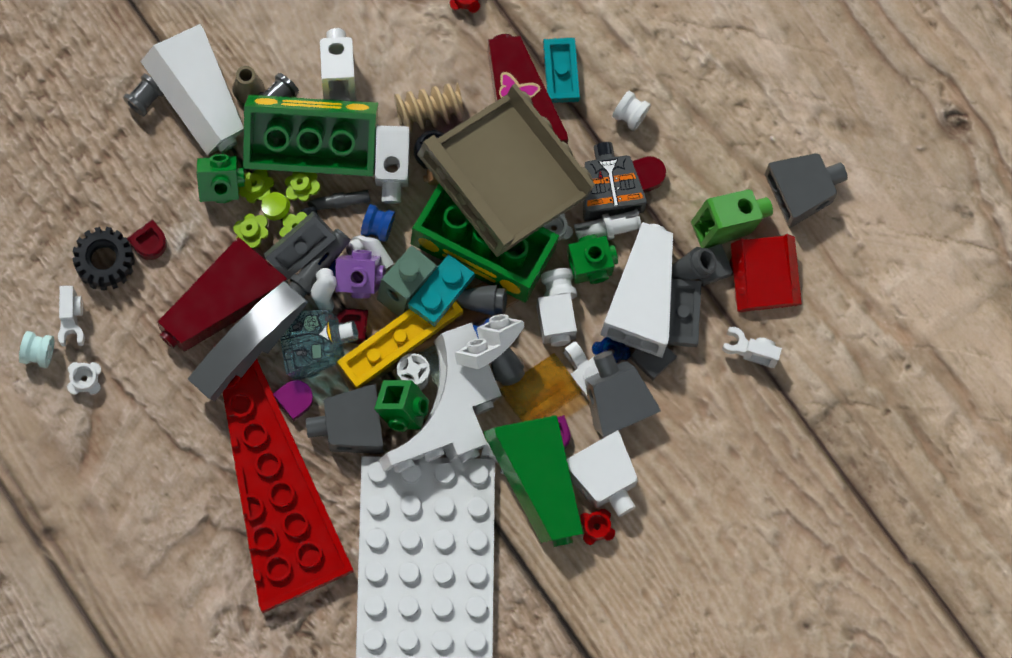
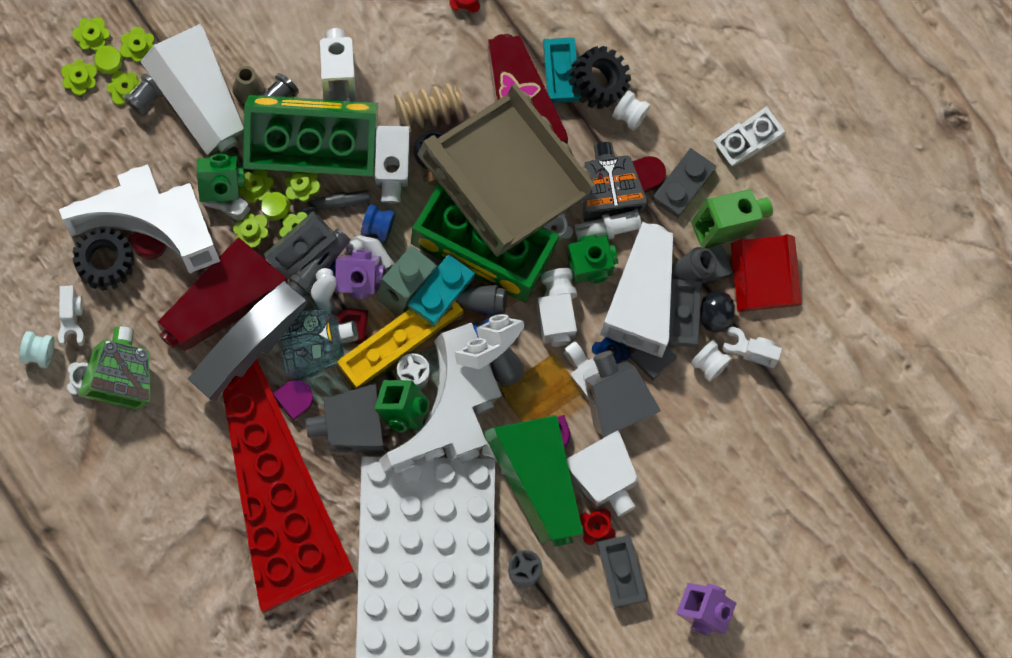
(106, 60): none -> lime plant
(118, 372): none -> torso
(140, 207): none -> white arch
(235, 210): none -> white hand
(522, 563): none -> dark grey wheel
(610, 67): none -> black tyre
(621, 571): none -> dark grey plate
(684, 183): none -> dark grey plate
(706, 608): none -> medium lavender brick
(711, 361): none -> white wheel
(717, 311): none -> black piece
(749, 137): none -> white slope
(803, 185): dark grey torso -> none

